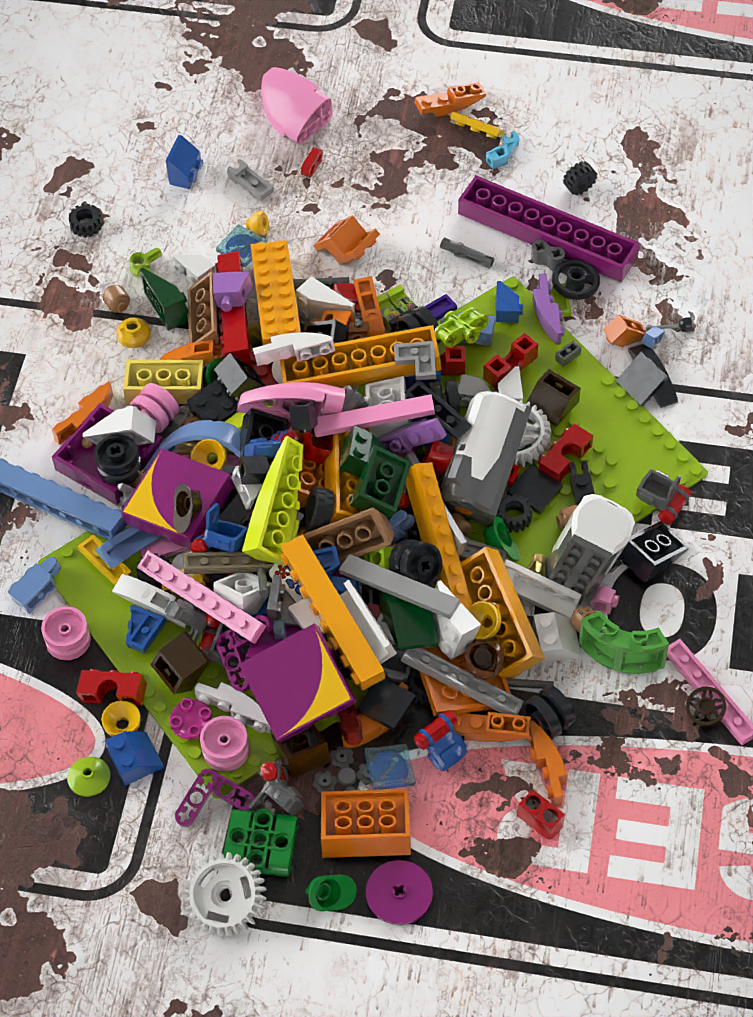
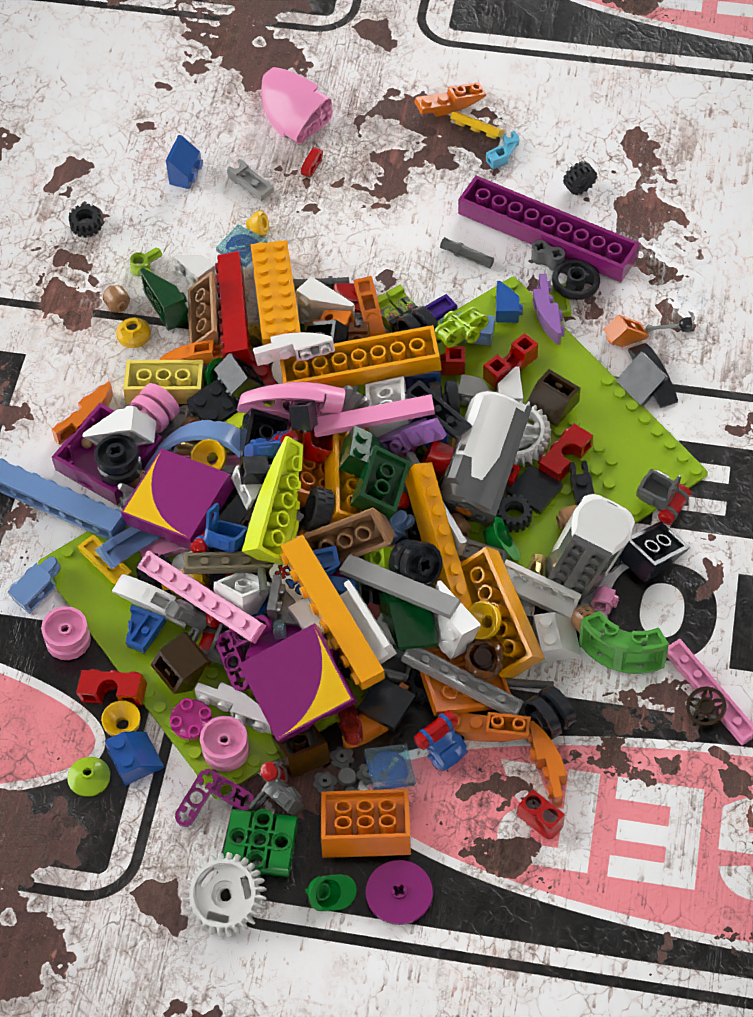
(186, 508): dark brown piece -> none
(231, 289): medium lavender torso -> none
(347, 240): orange bracket -> none
(420, 354): light grey plate -> none
(568, 353): dark grey piece -> none
(653, 337): medium blue piece -> none

